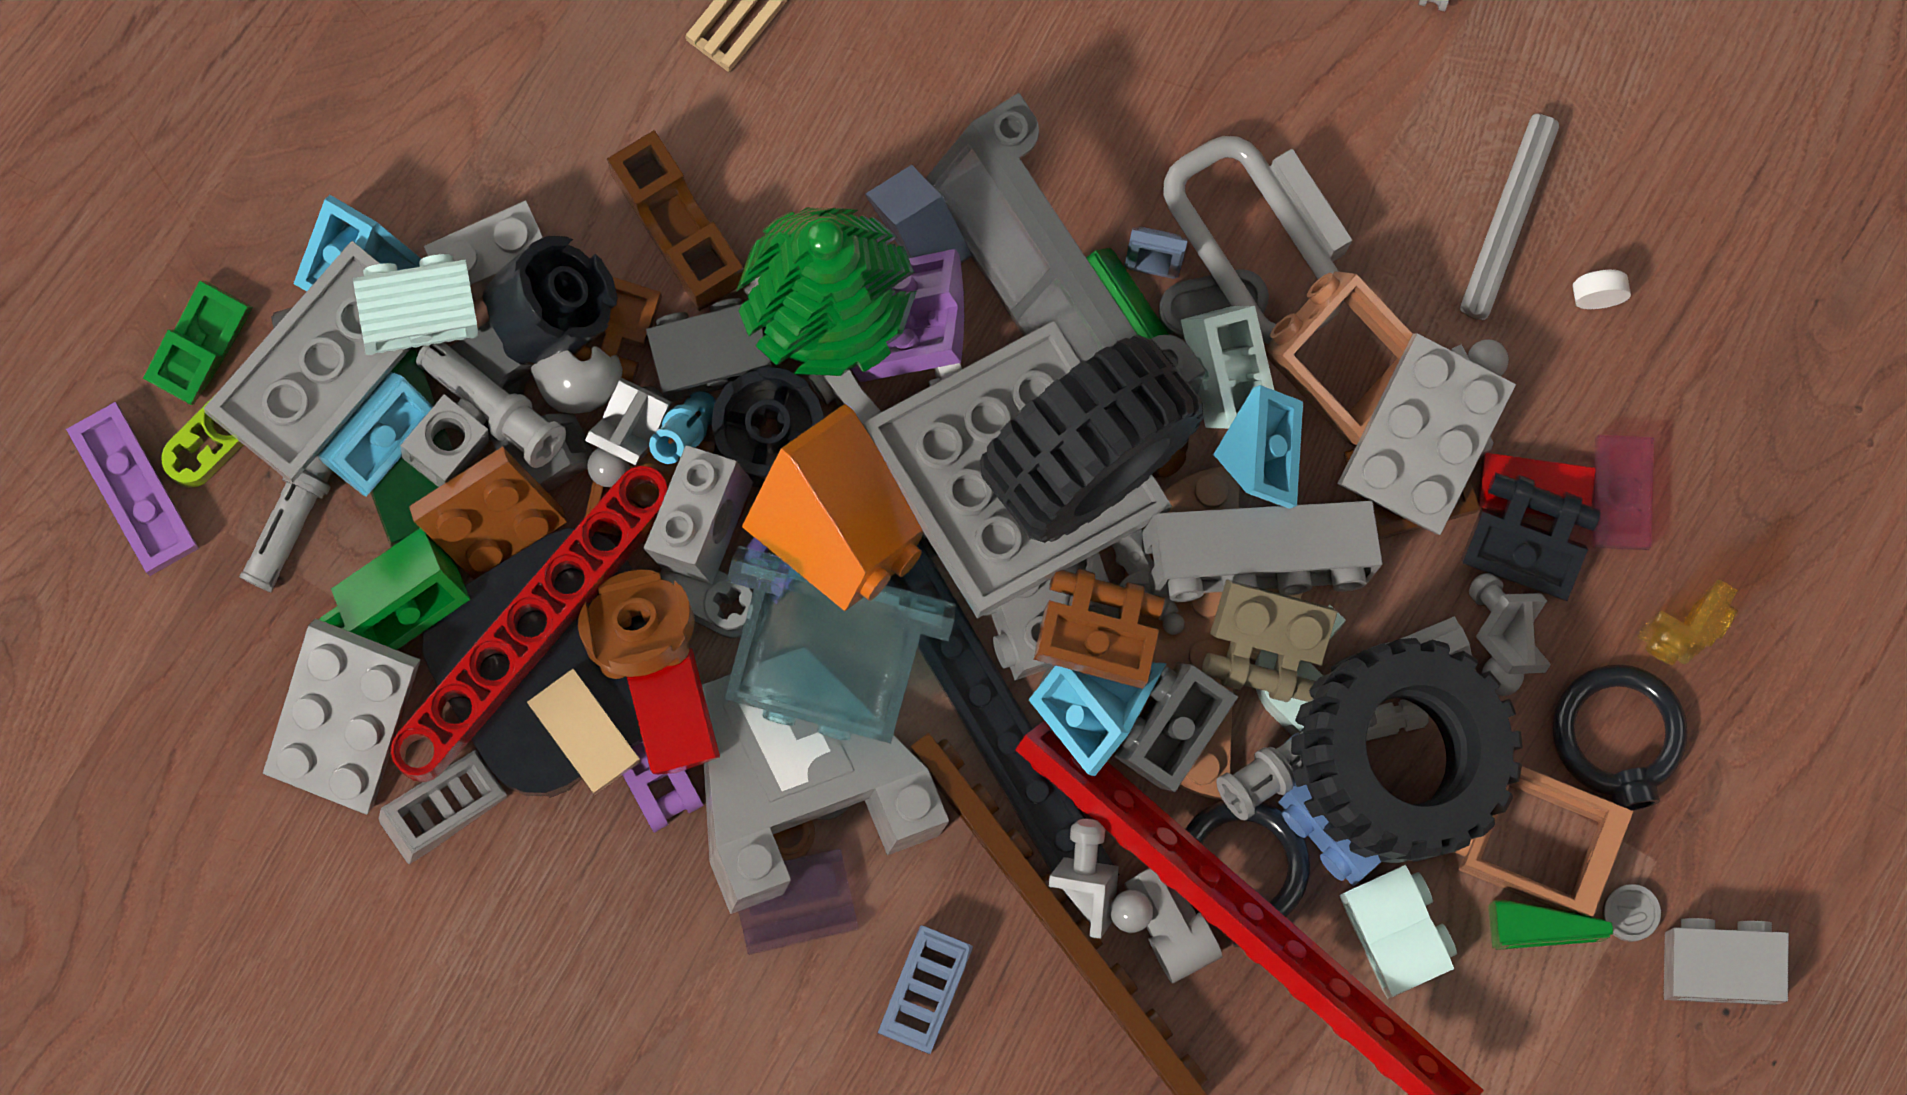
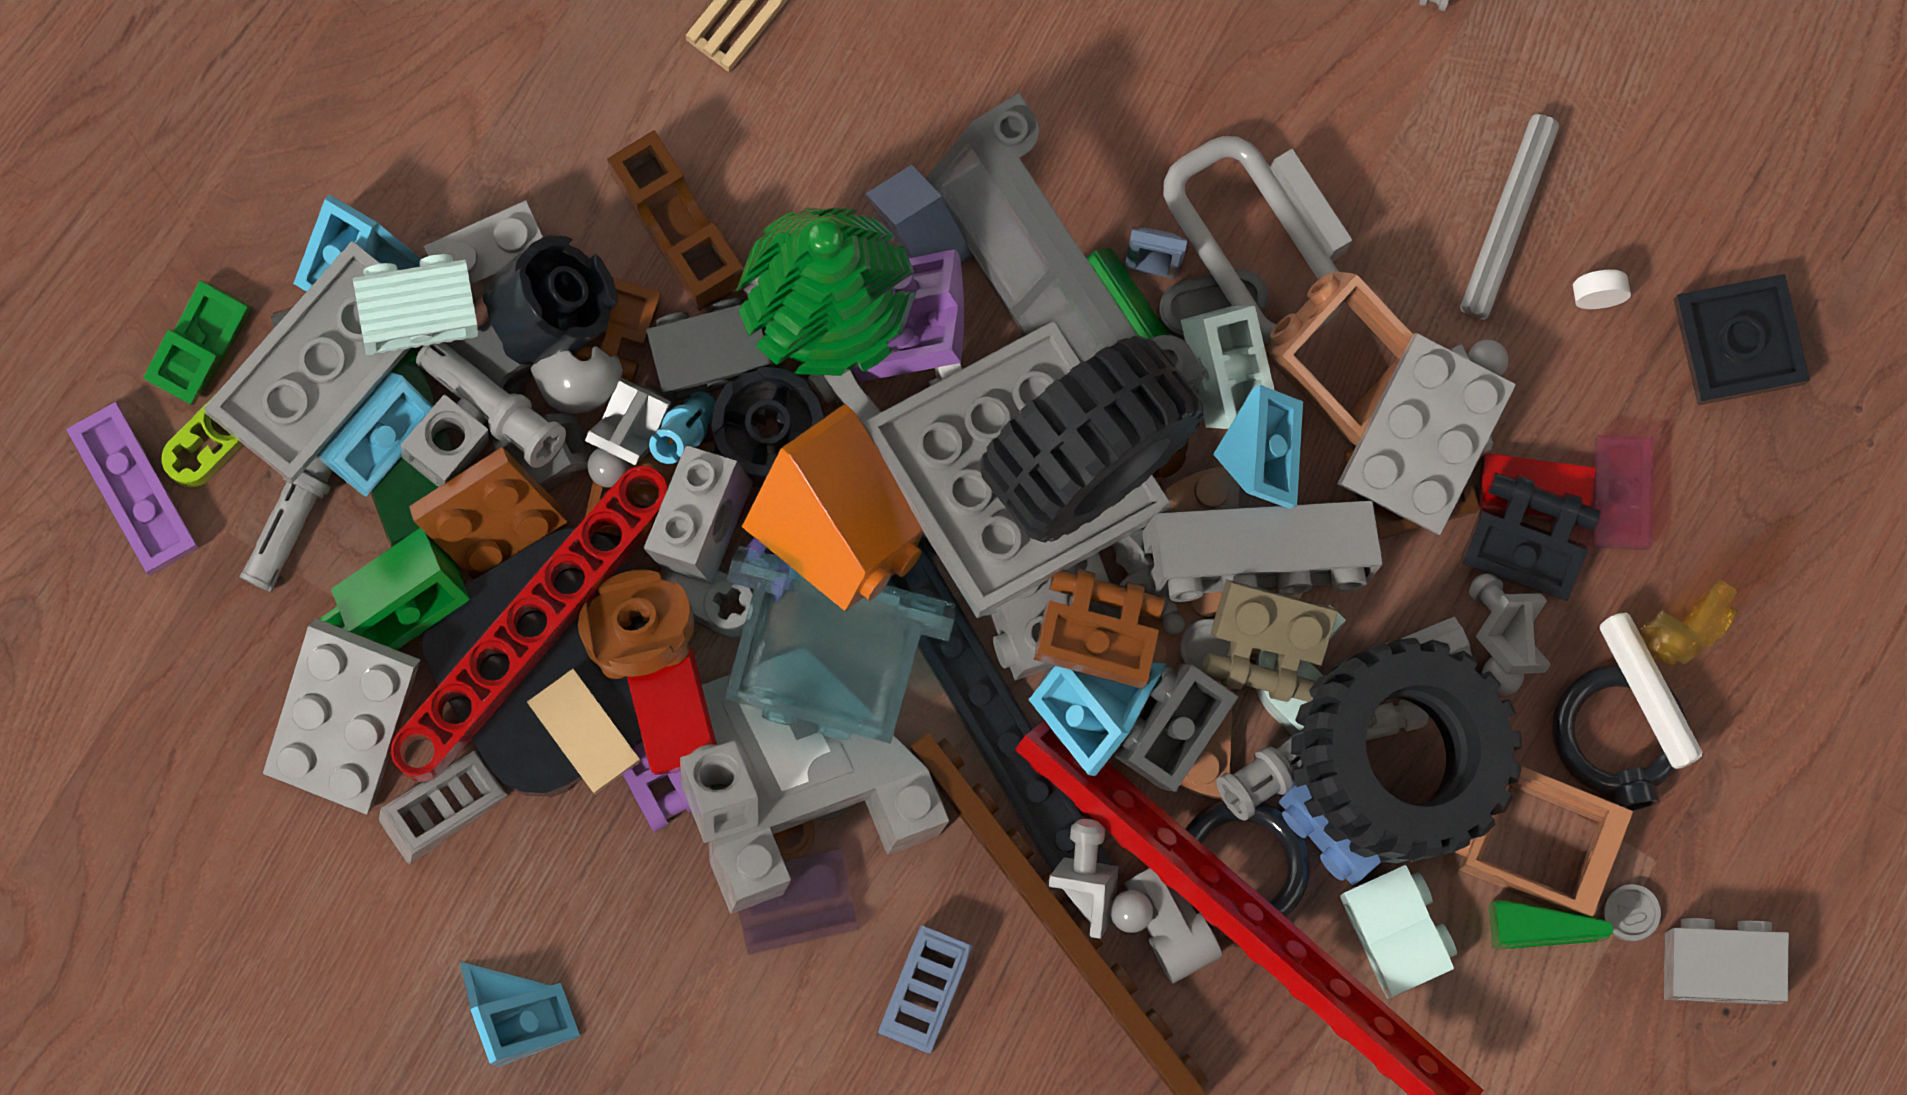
(516, 1014): none -> medium azure slope
(724, 810): none -> light grey brick
(1198, 642): none -> light grey piece
(1651, 690): none -> white axle
(1741, 339): none -> black plate

